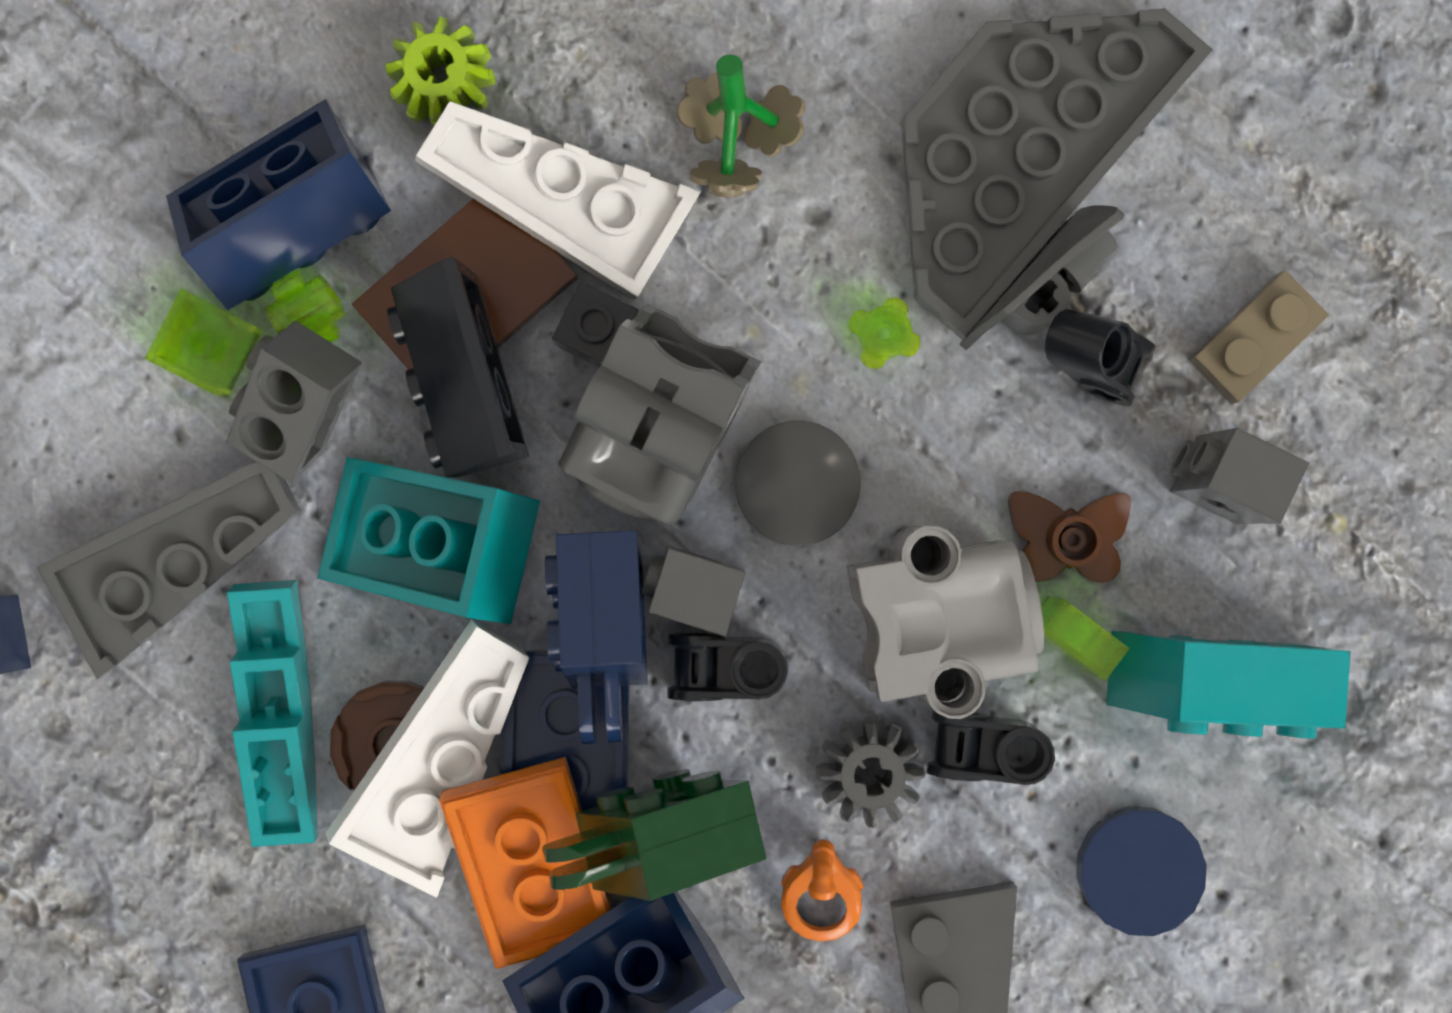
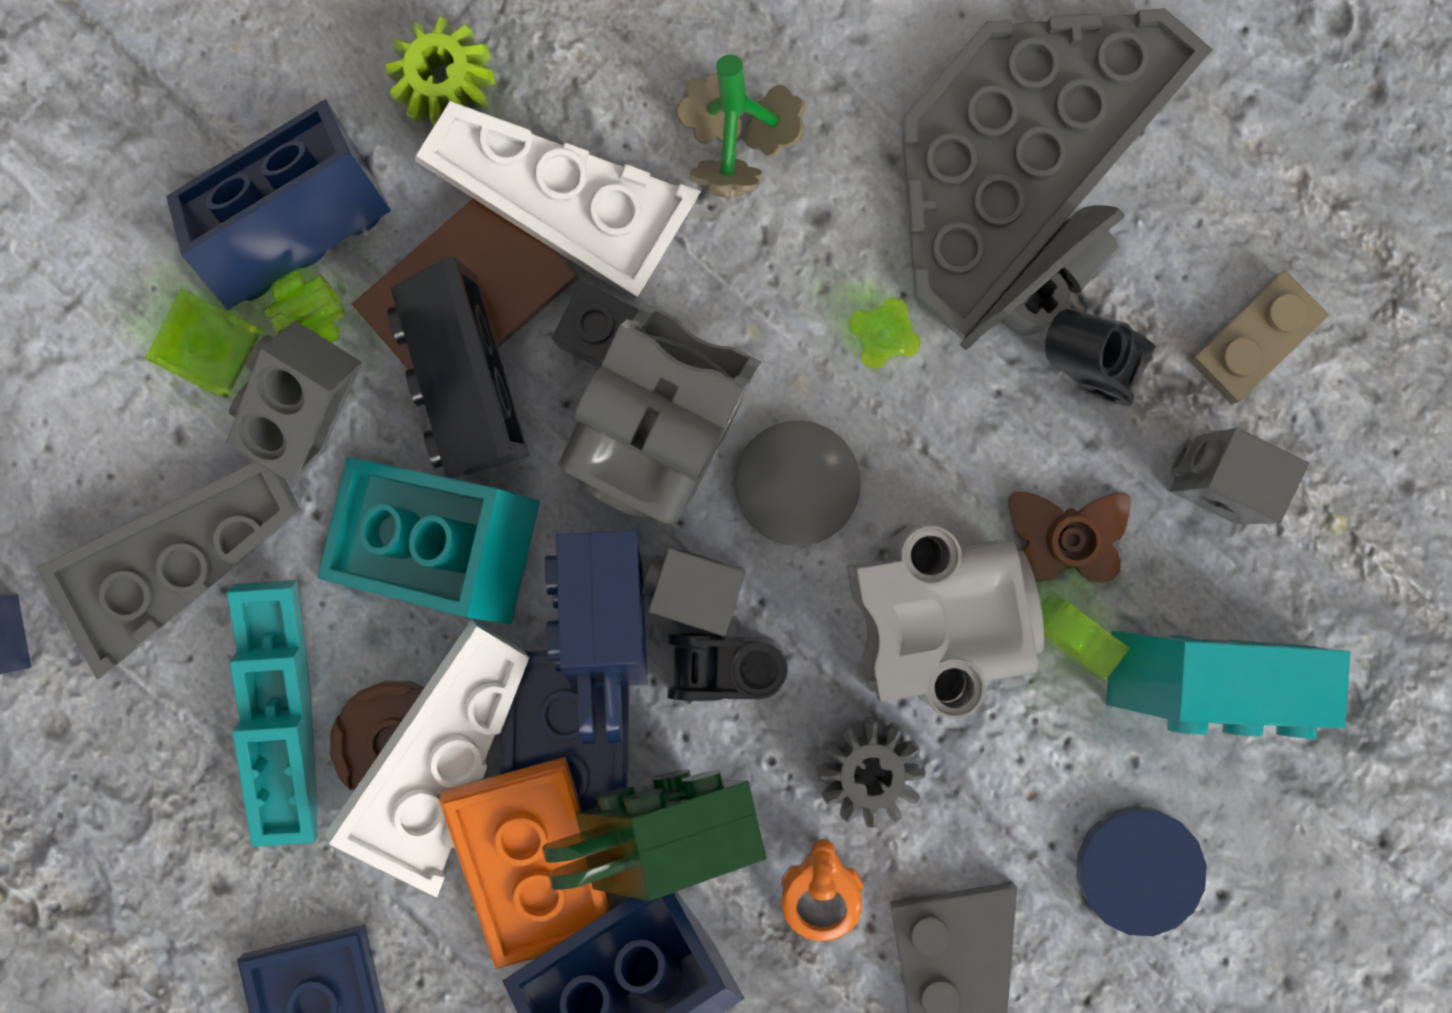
(984, 748): black piece -> none

